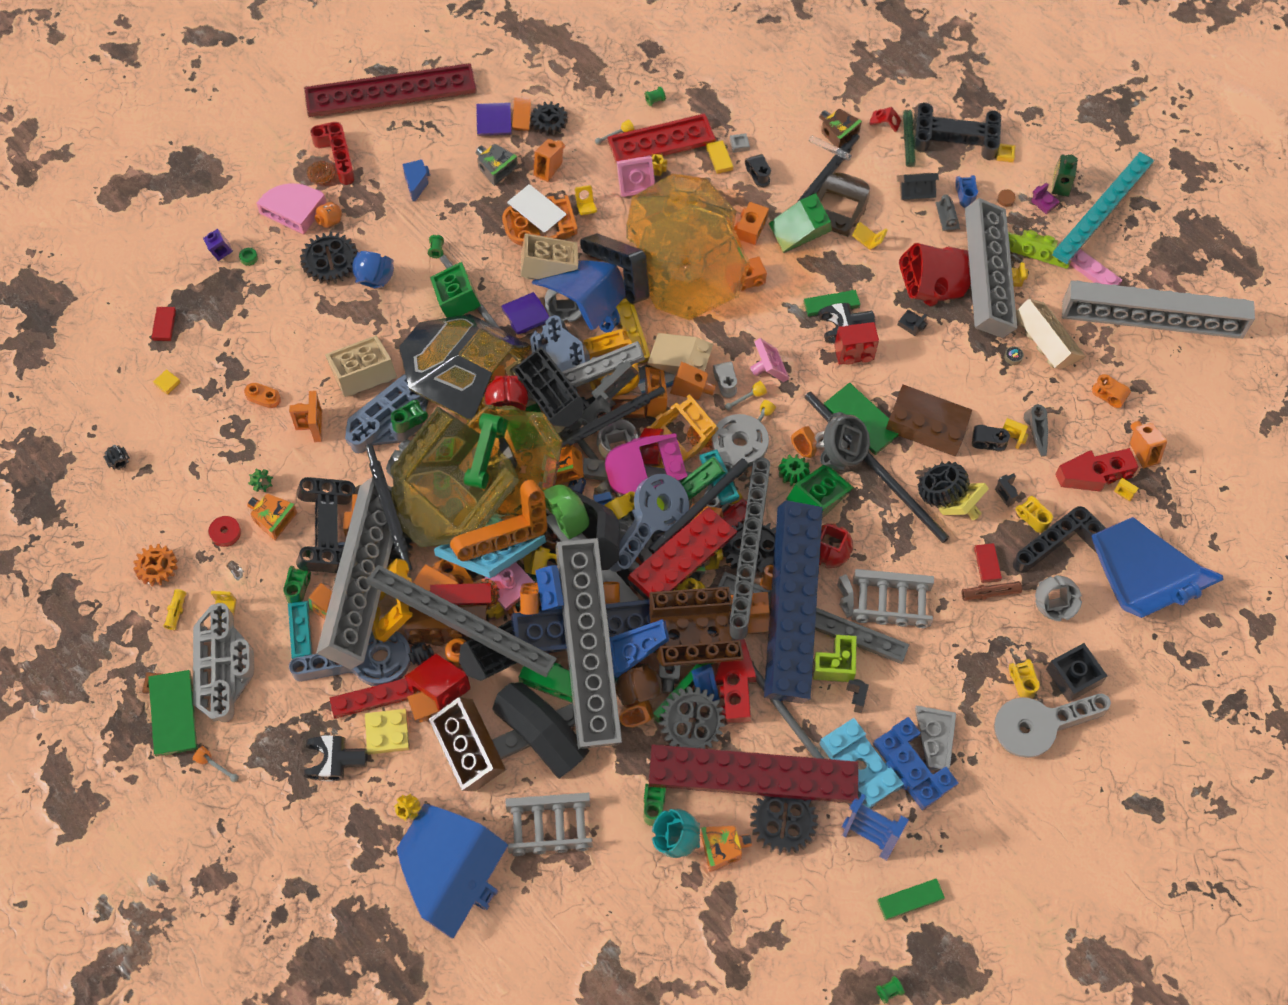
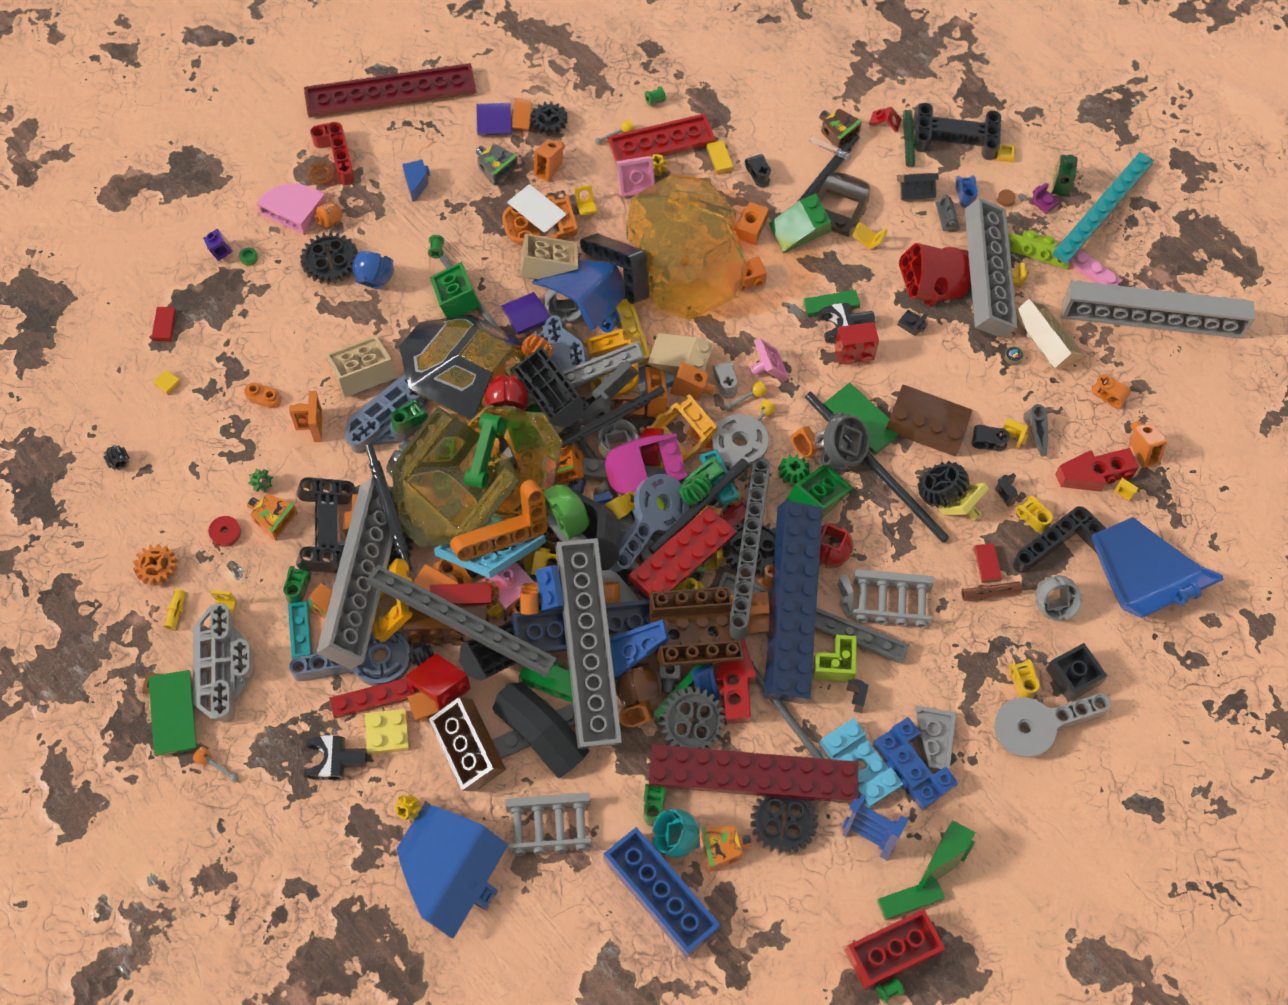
(452, 651): orange head -> none
(534, 342): none -> orange gear
(661, 892): none -> blue brick
(695, 489): none -> green gear
(739, 143): light grey tile -> none
(894, 949): none -> red brick
(952, 849): none -> green slope

